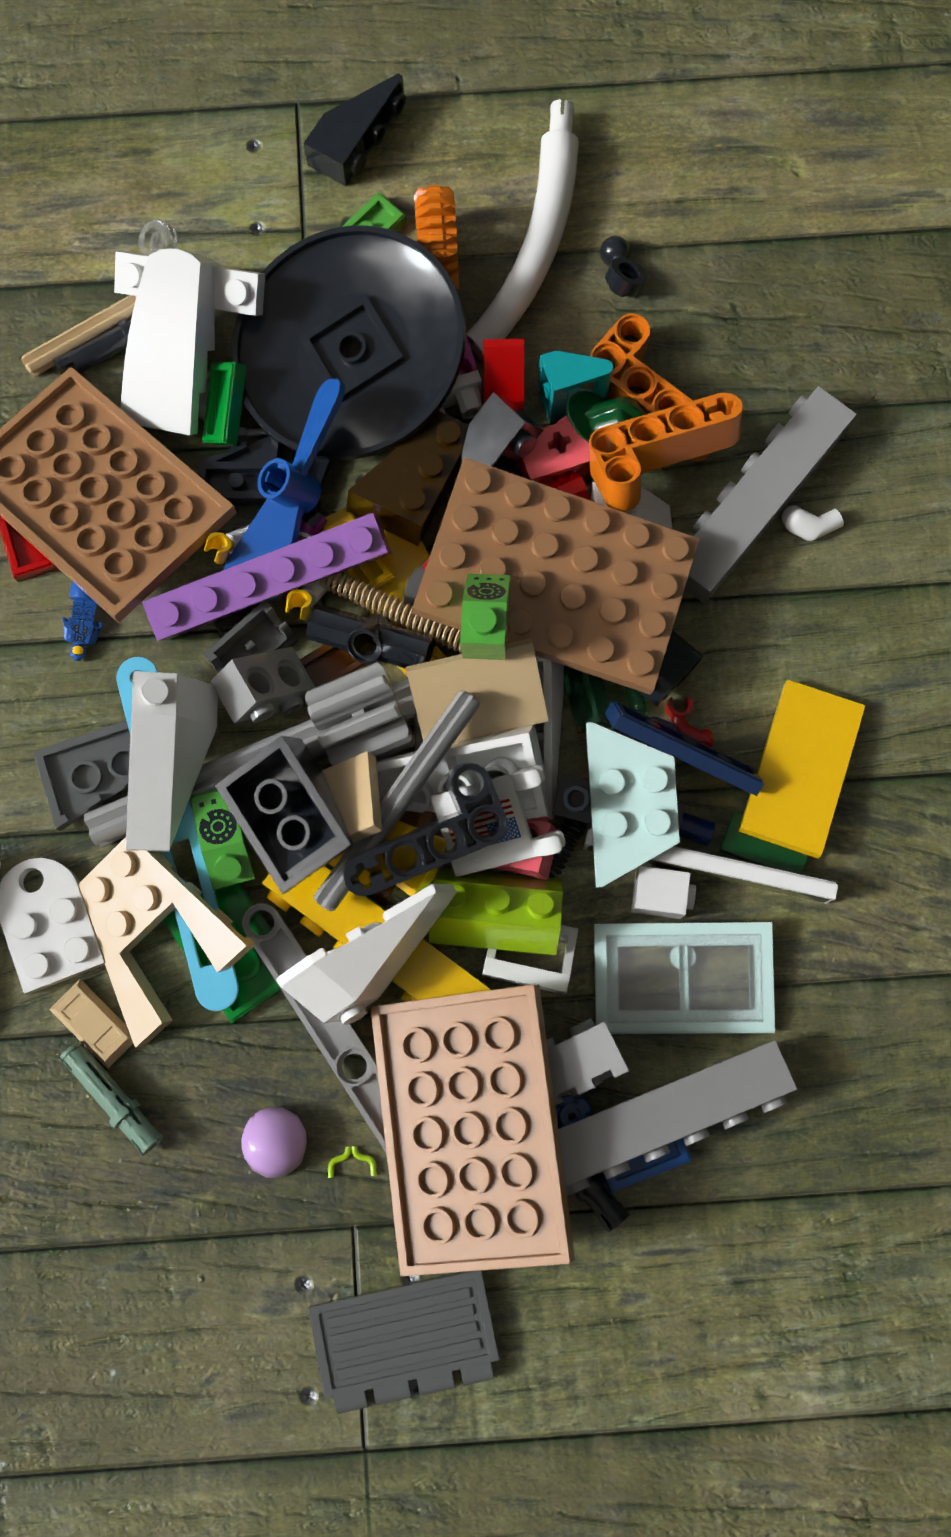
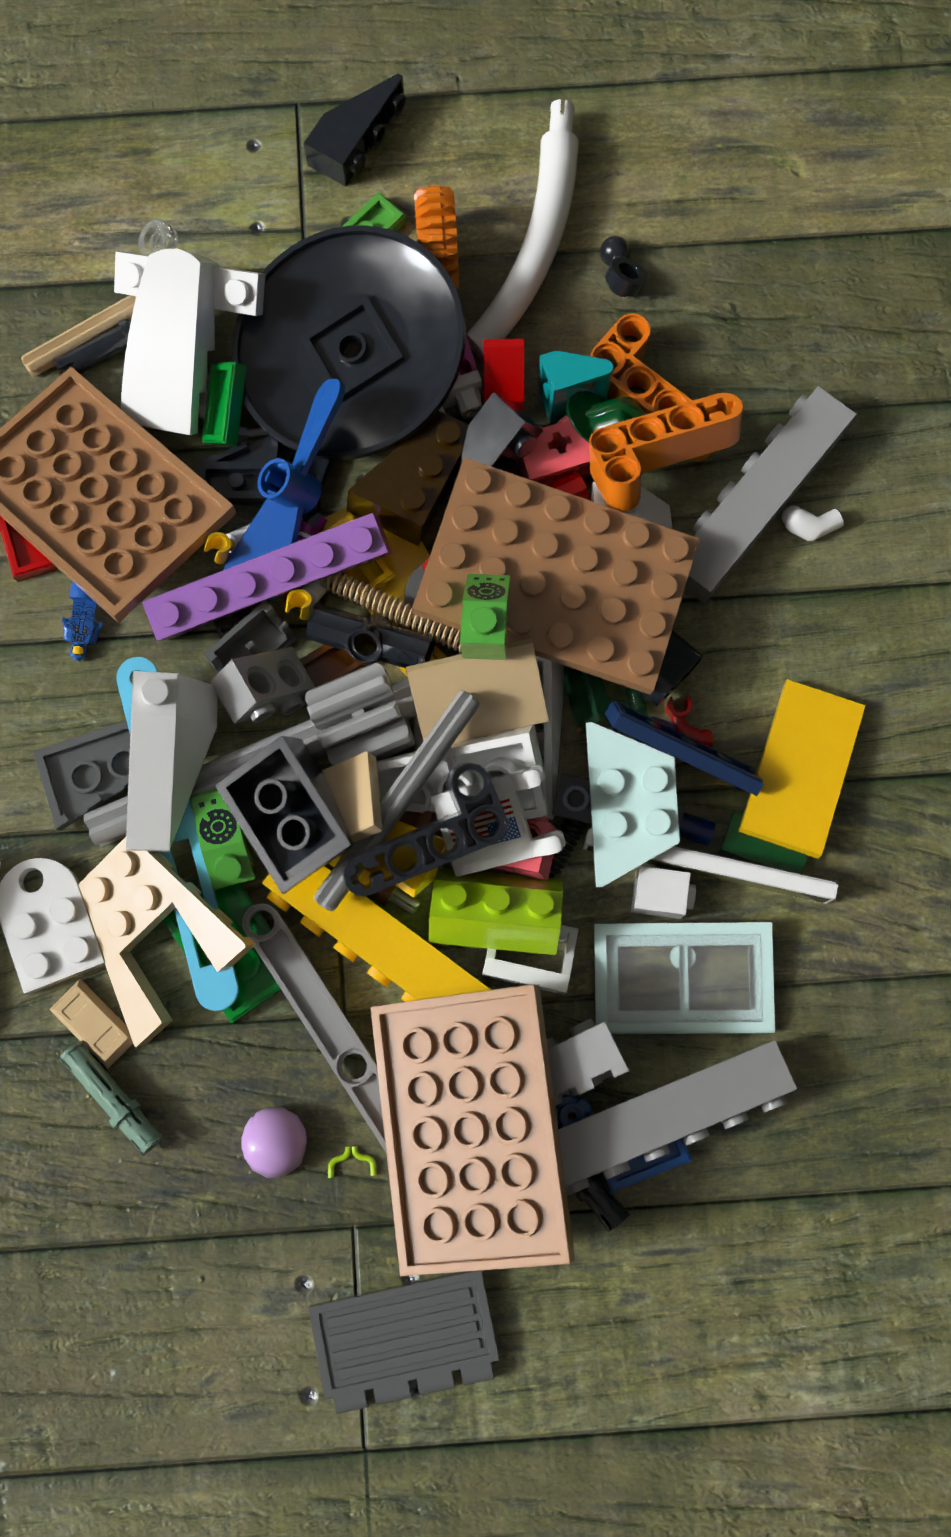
(354, 975): white wedge -> none

